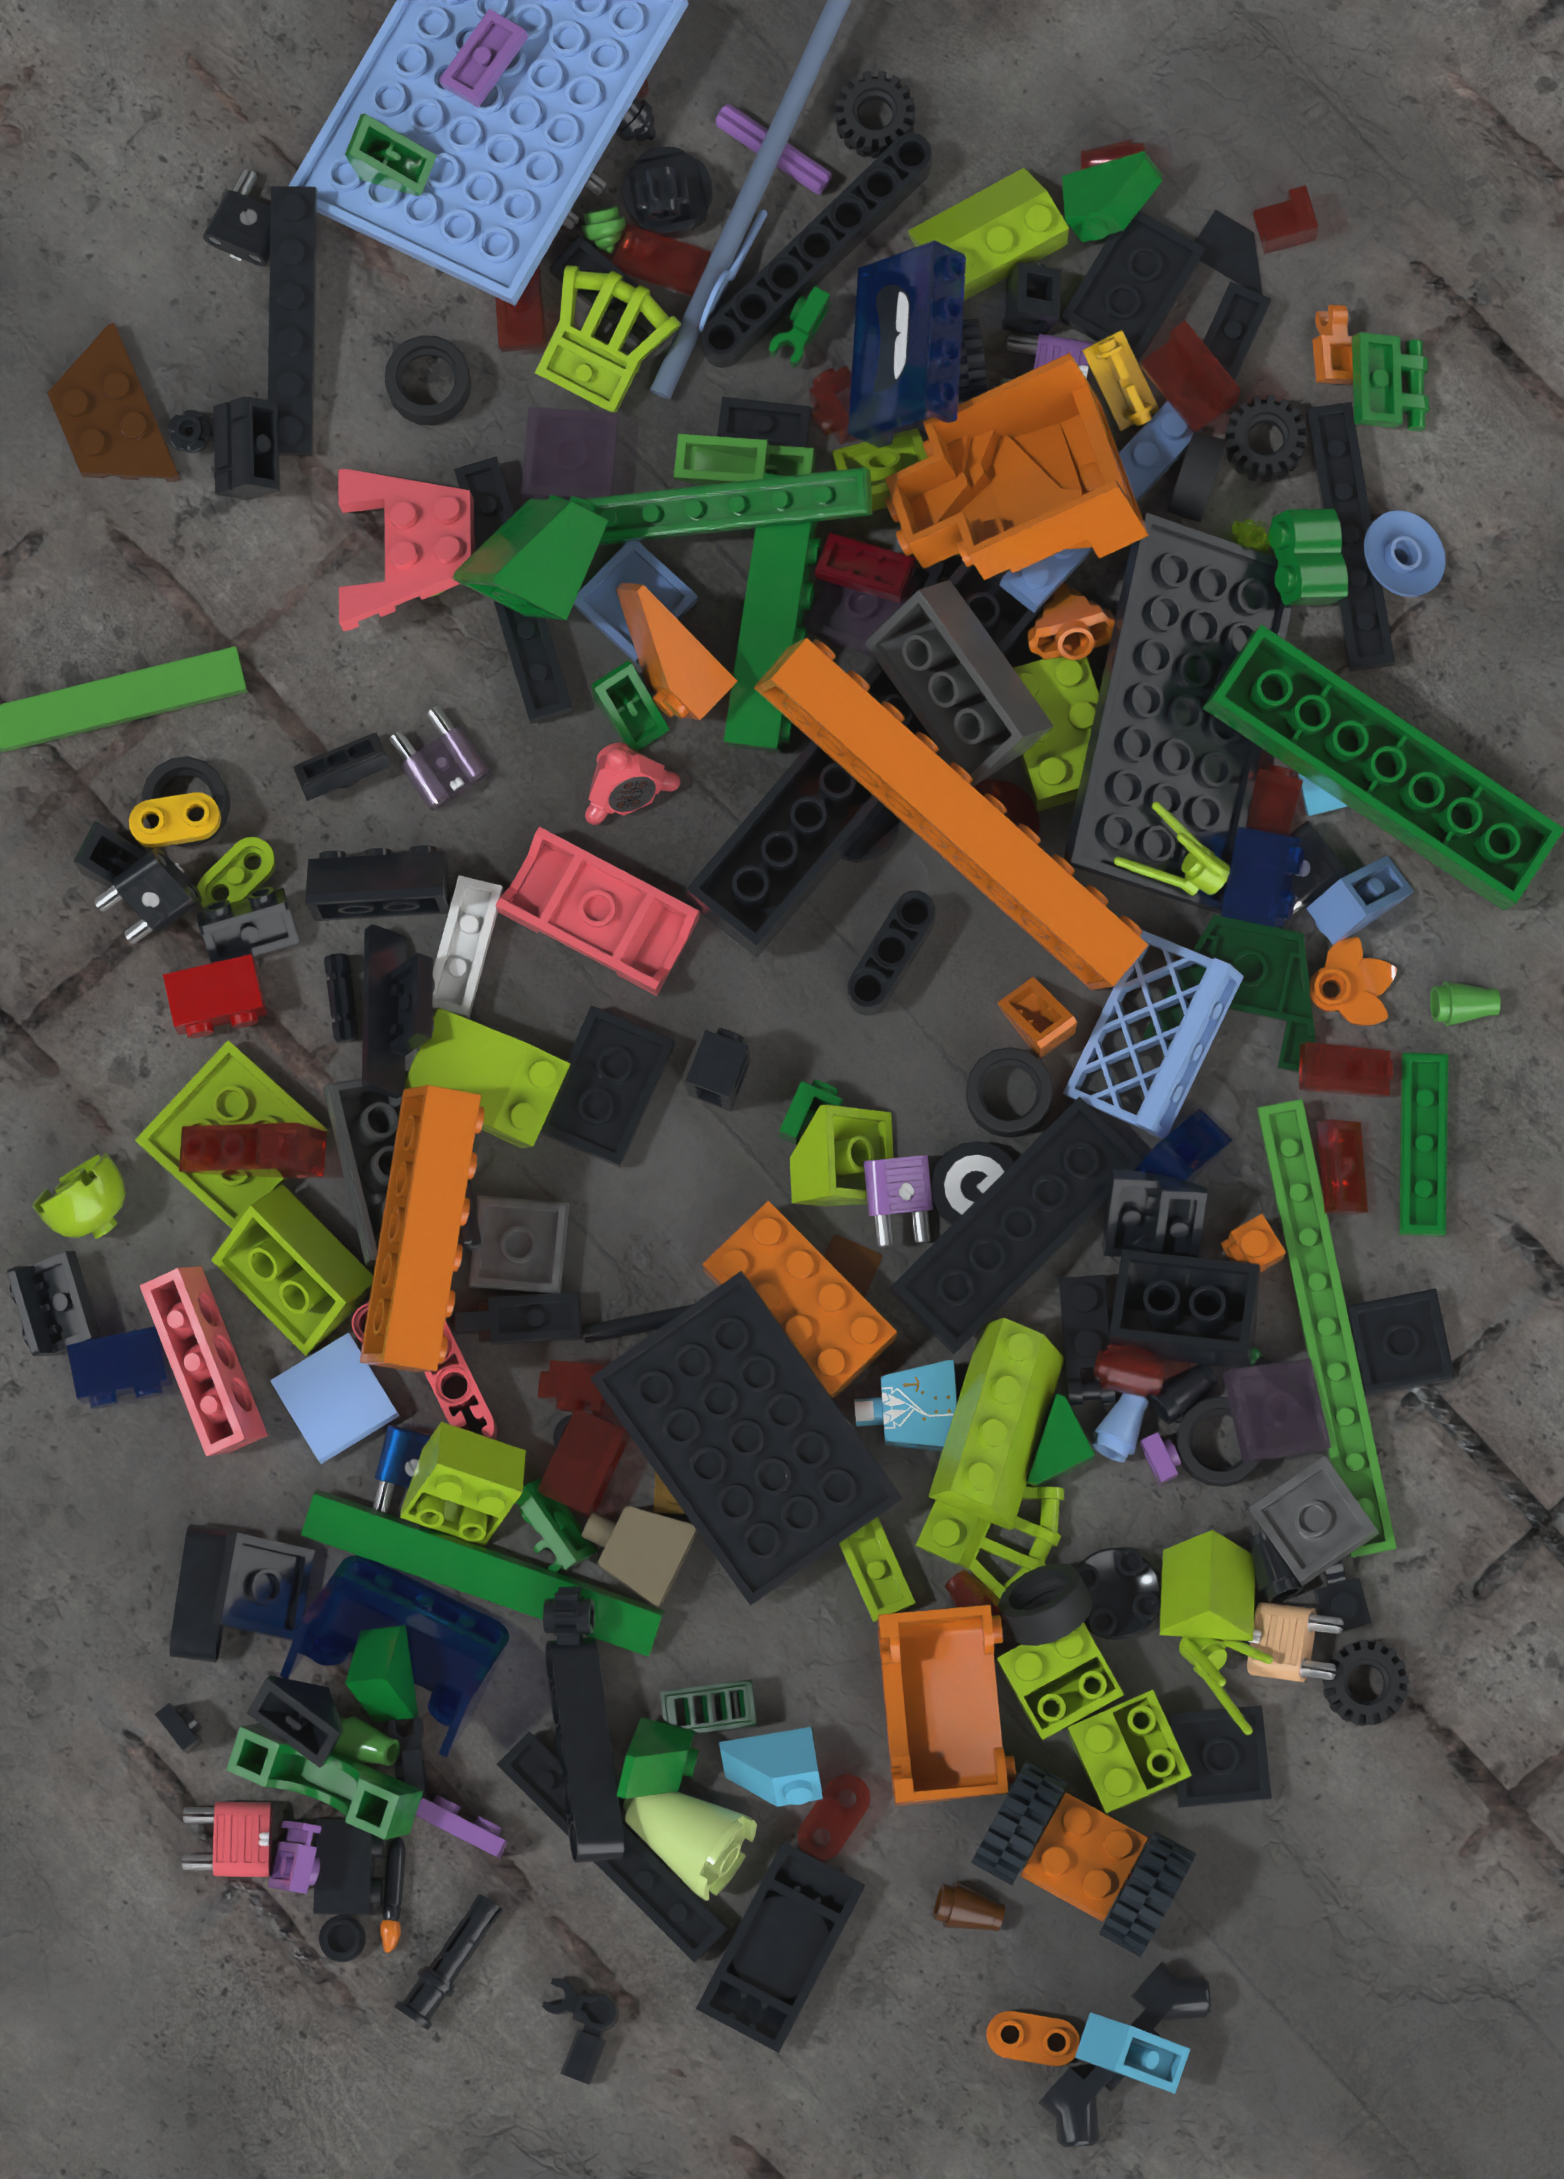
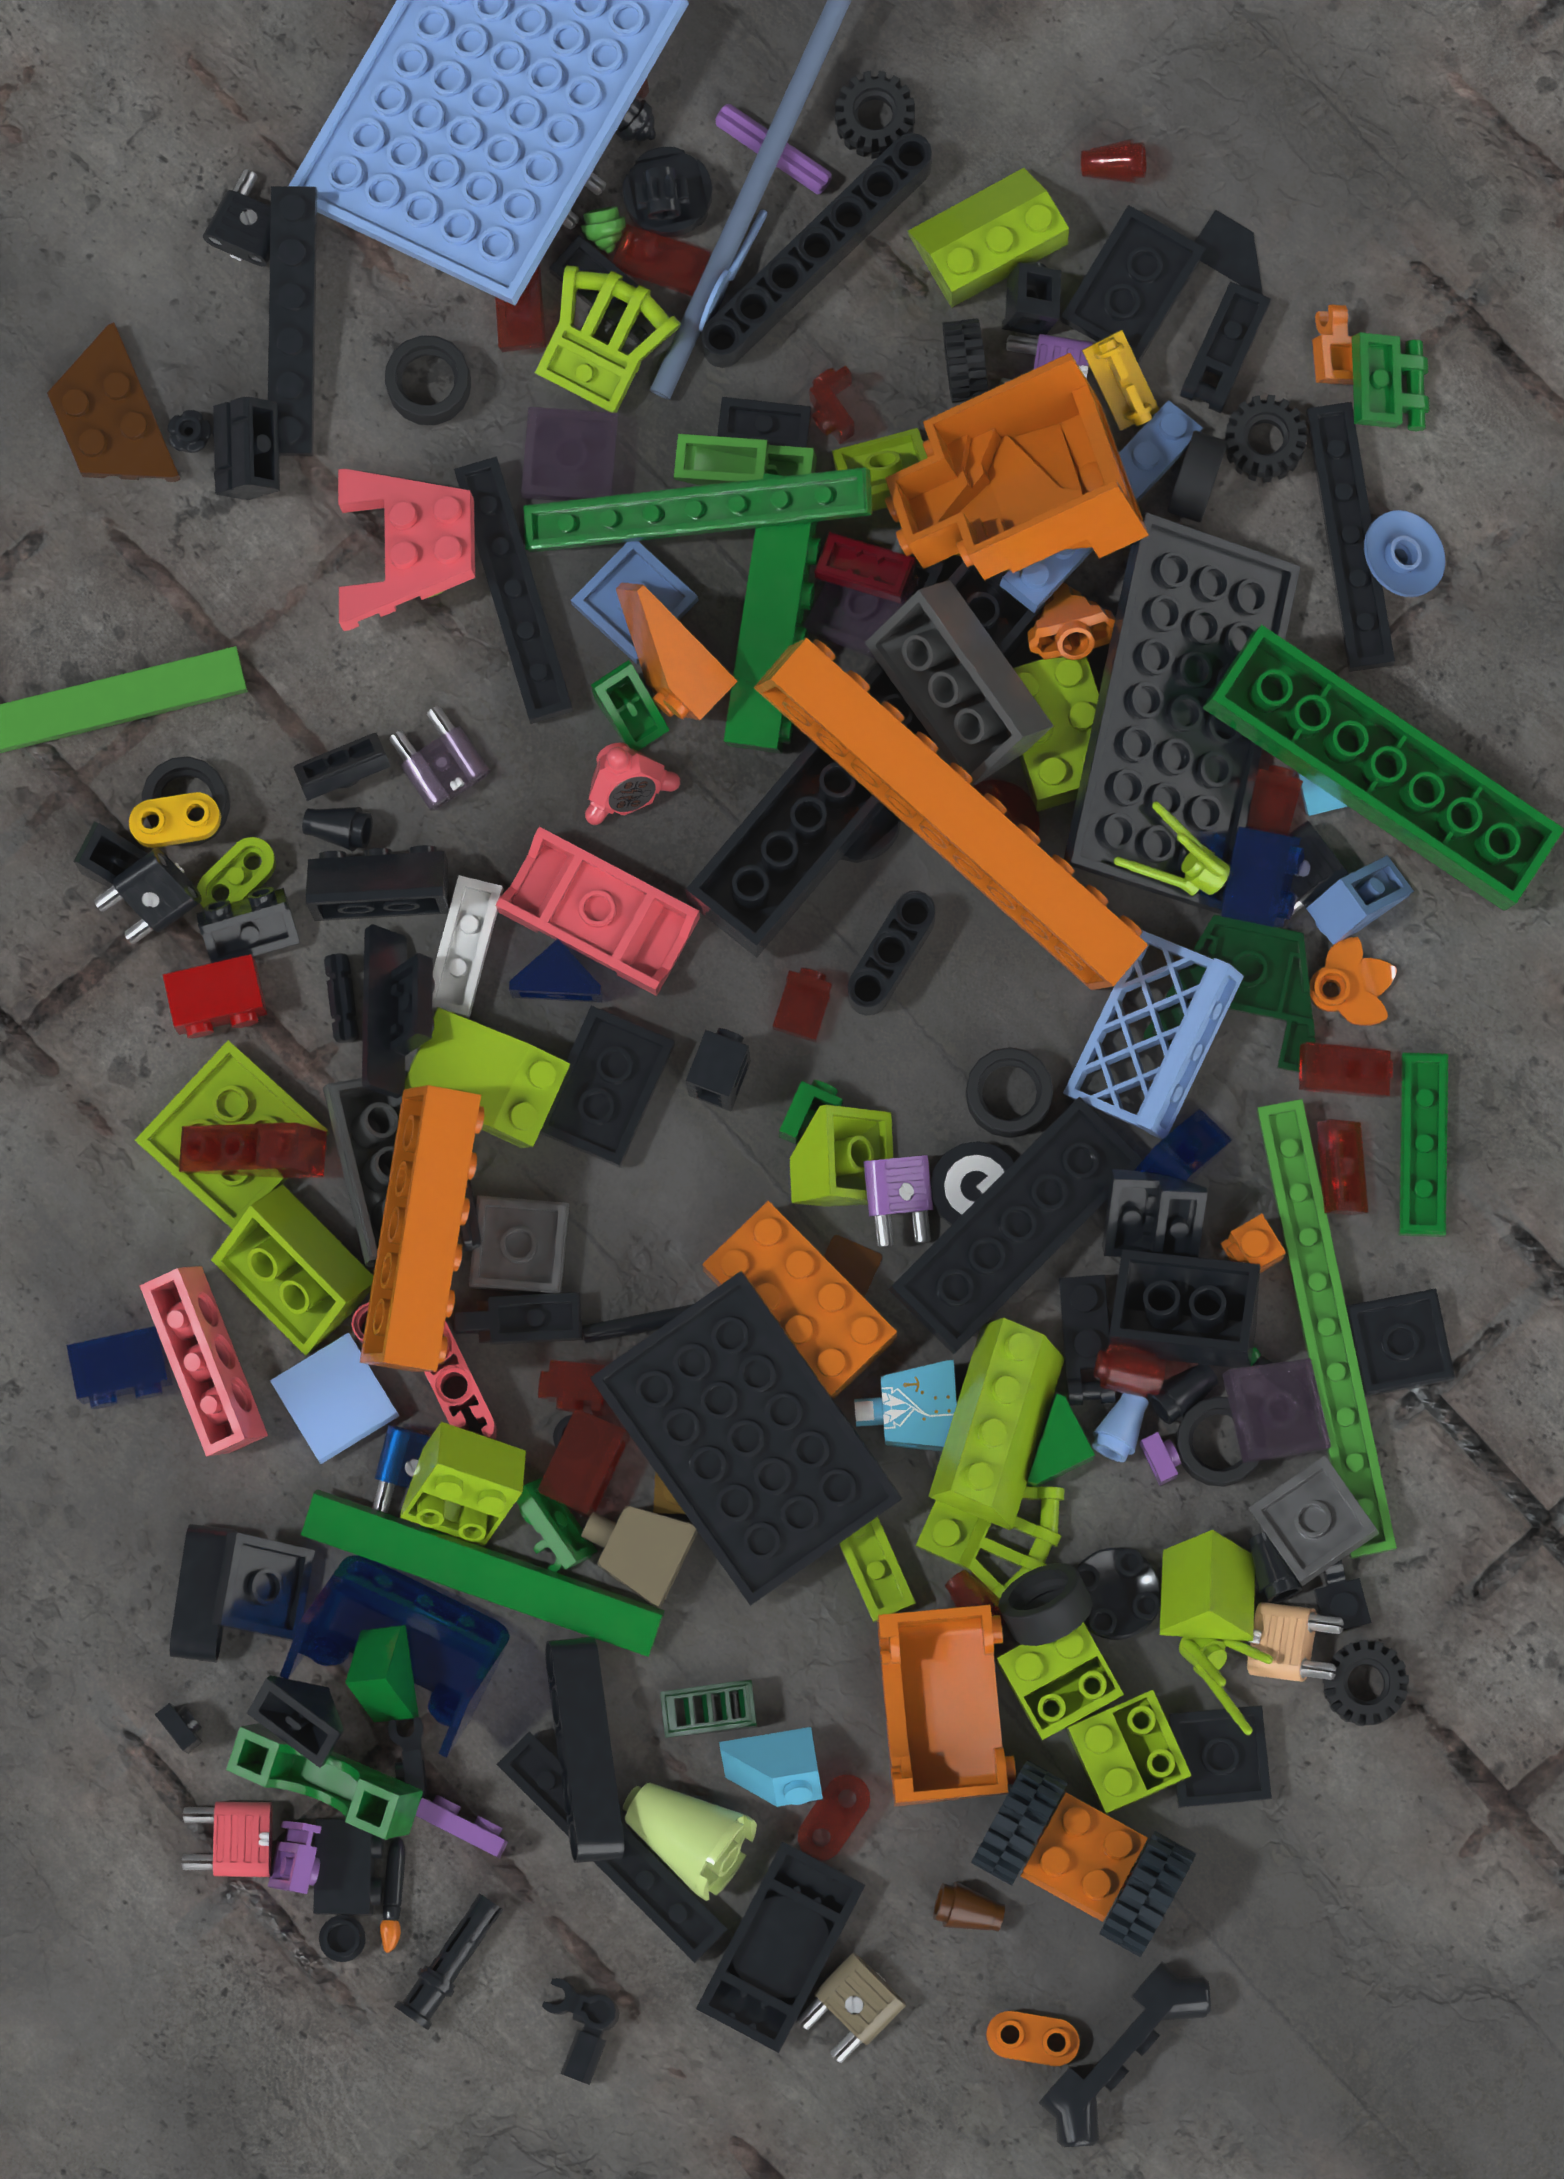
(53, 1304): black bracket -> none
(84, 1199): lime cylinder -> none
(340, 826): none -> black cone
(366, 1743): bright green cone -> none
(388, 157): green slope -> none
(483, 58): medium lavender plate -> none
(537, 557): green slope -> none
(556, 976): none -> clear blue slope
(569, 1616): black gear -> none
(657, 1760): green slope -> none
(803, 1004): none -> clear red bracket
(807, 318): green plate -> none
(858, 2000): none -> dark tan piece
(906, 341): clear blue panel -> none
(1038, 1017): orange slope -> none
(1108, 195): green slope -> none
(1132, 2052): medium azure slope -> none
(1191, 378): clear red panel -> none
(1250, 535): clear neon green arm -> none
(1287, 222): clear red panel -> none
(1308, 557): green brick -> none
(1461, 1003): bright green cone -> none

